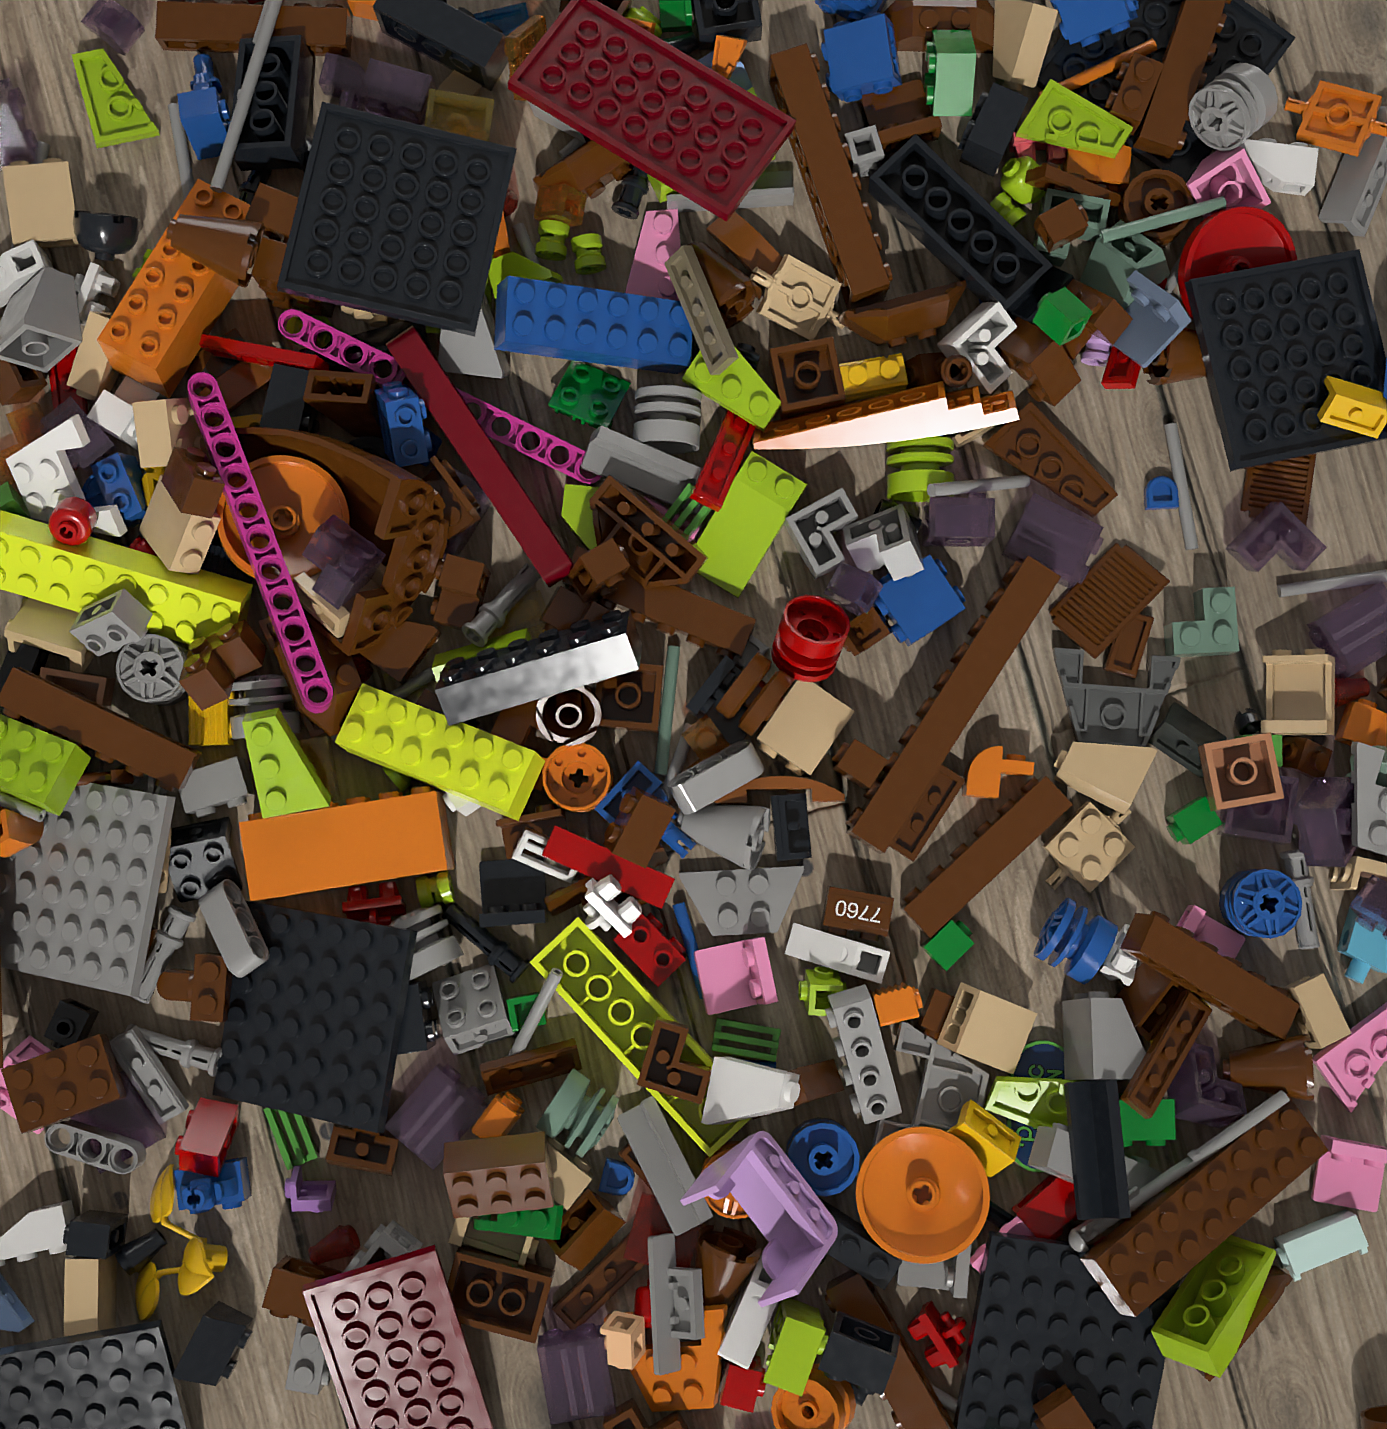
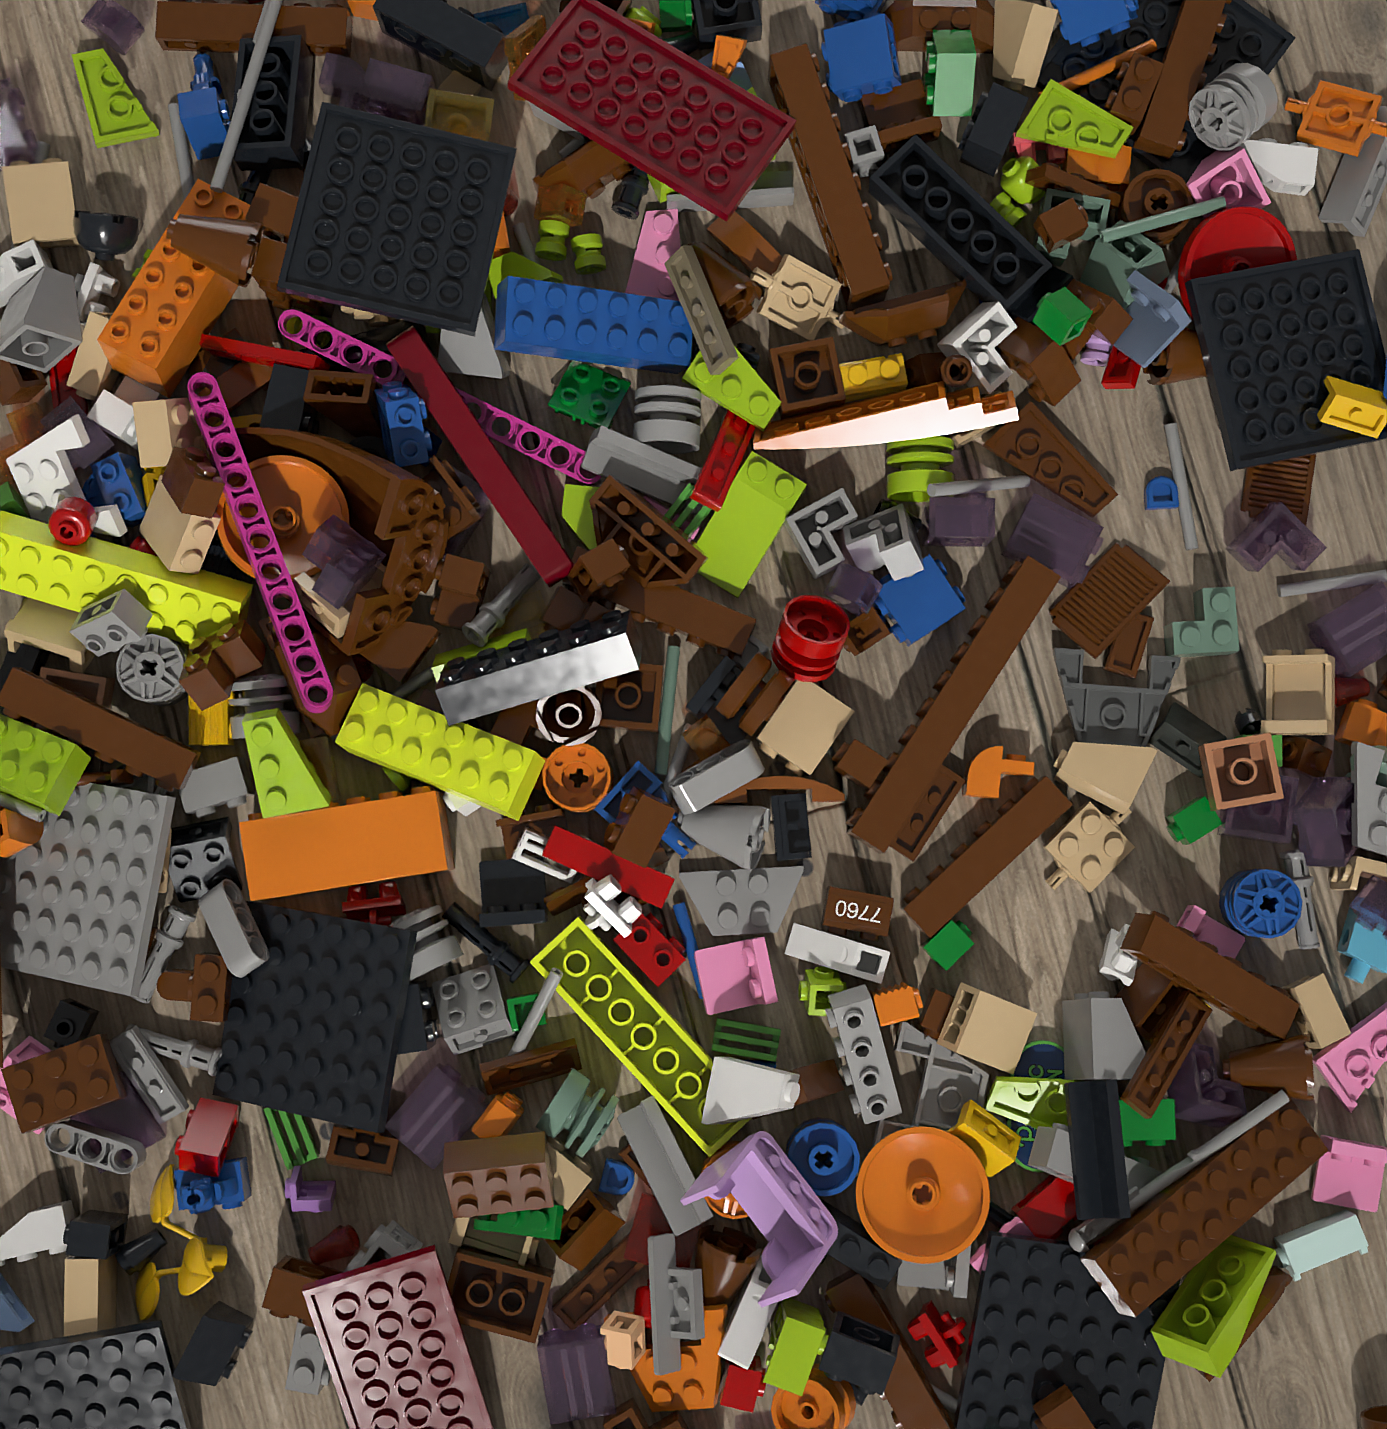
(435, 889): lime wheel -> none
(664, 1068): reddish brown brick -> none
(1070, 938): blue wheel -> none

